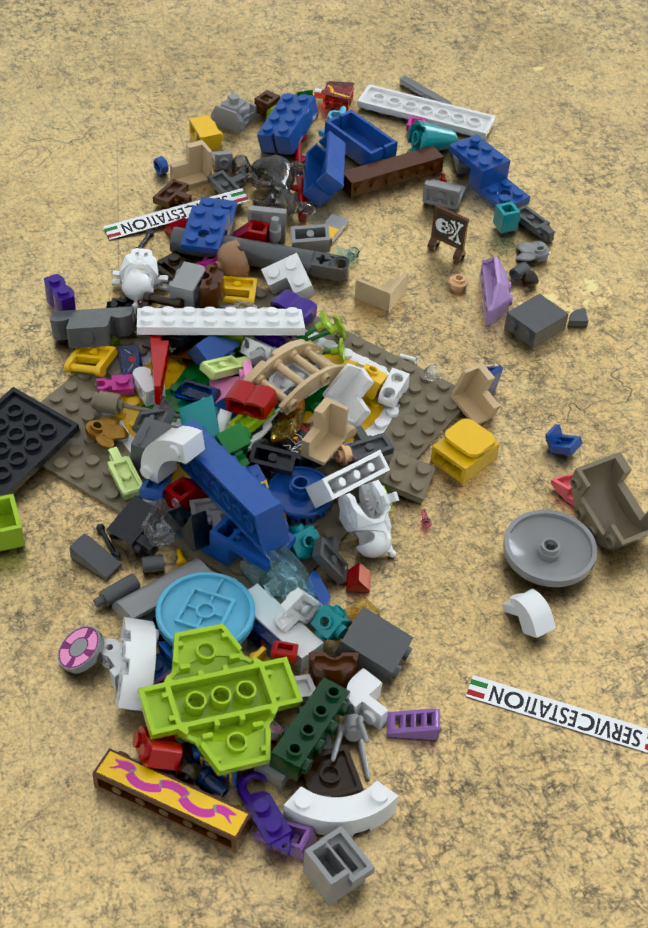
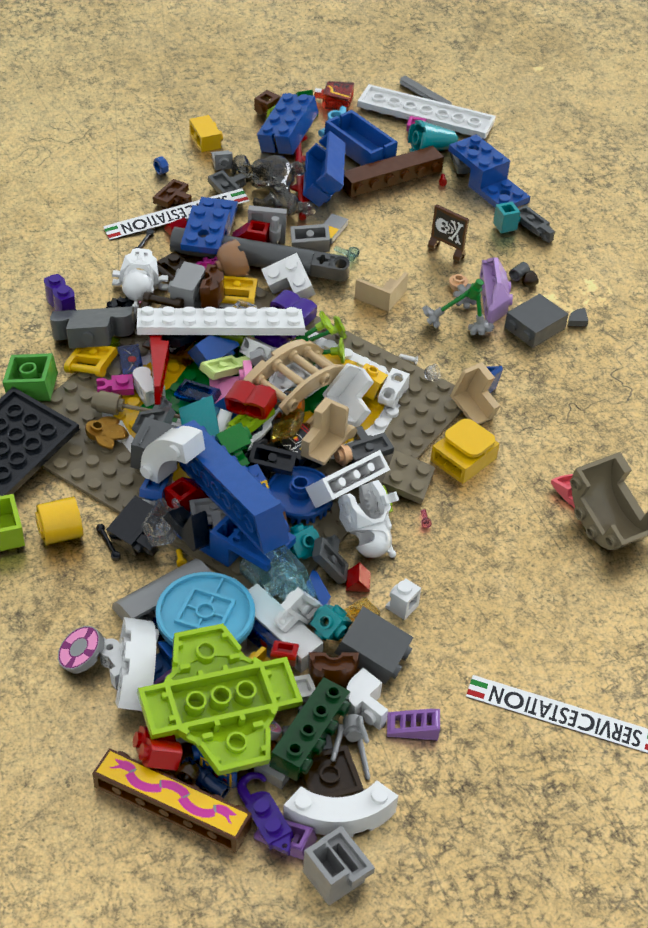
(32, 375): none -> bright green brick
(59, 520): none -> yellow piece
(94, 556): dark grey slope -> none
(117, 591): dark grey cylinder -> none
(124, 474): yellowish green hinge -> none
(153, 563): dark grey hinge -> none
(196, 166): tan panel -> none
(234, 113): light grey brick -> none
(404, 598): none -> white brick
(443, 194): light grey bracket -> none
(464, 296): none -> light grey plant
(532, 611): white brick -> none
(533, 251): light grey plate -> none
(550, 548): light grey dish -> none
(562, 443): blue bracket -> none

